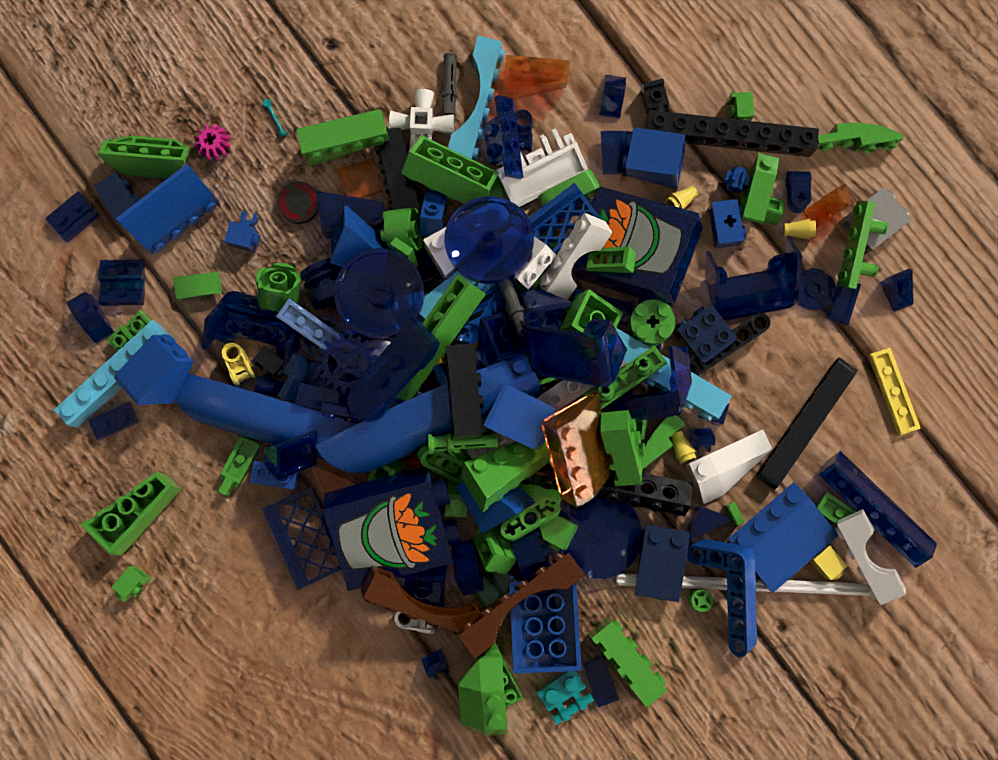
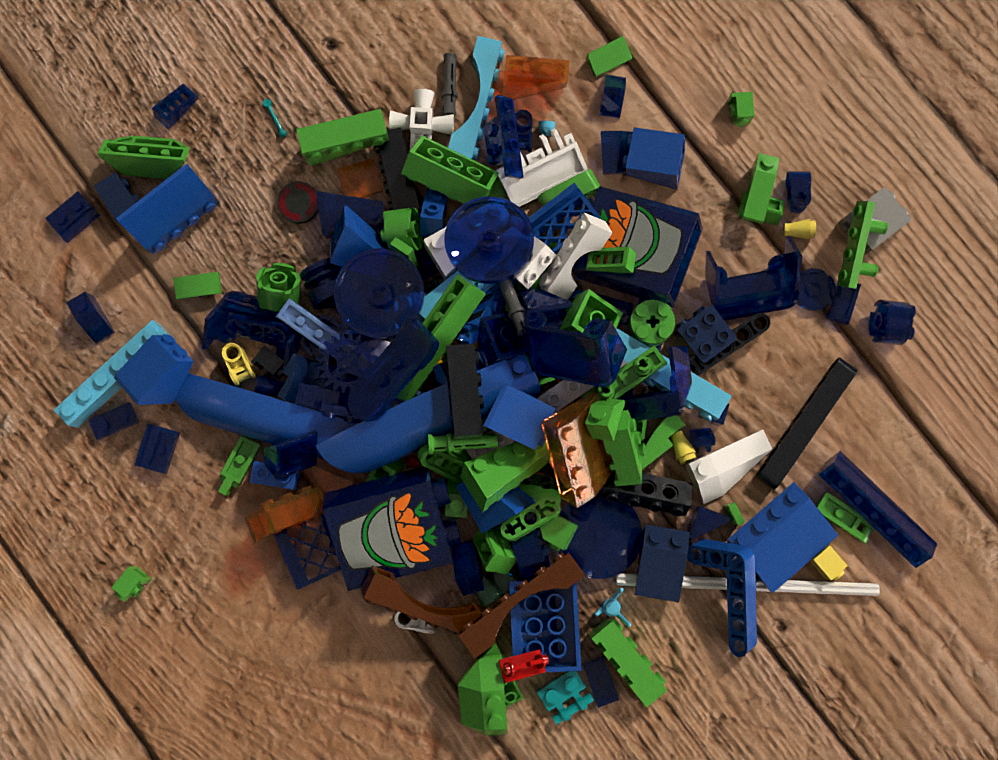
(121, 282): clear blue slope -> none
(127, 332): bright green slope -> none
(131, 514): bright green wedge -> none
(157, 448): none -> clear blue plate
(179, 110): none -> clear blue slope
(219, 138): dark pink gear -> none
(242, 234): blue brick -> none
(285, 513): none -> clear orange wedge
(427, 585): clear blue slope -> none
(435, 663): clear blue tile -> none
(523, 665): none -> red hinge
(545, 127): none -> medium azure hinge
(604, 418): none -> bright green slope
(609, 56): none -> bright green slope
(612, 607): none -> medium azure plant
(652, 89): black brick -> none
(682, 198): light yellow cone -> none
(704, 602): bright green wheel -> none
(723, 234): blue brick -> none
(736, 133): black brick -> none
(736, 179): blue gear -> none
(830, 205): clear orange slope -> none
(861, 135): bright green slope -> none
(884, 583): white arch -> none
(892, 322): none -> clear blue brick
(894, 391): light yellow tile -> none
(899, 289): clear blue slope -> none

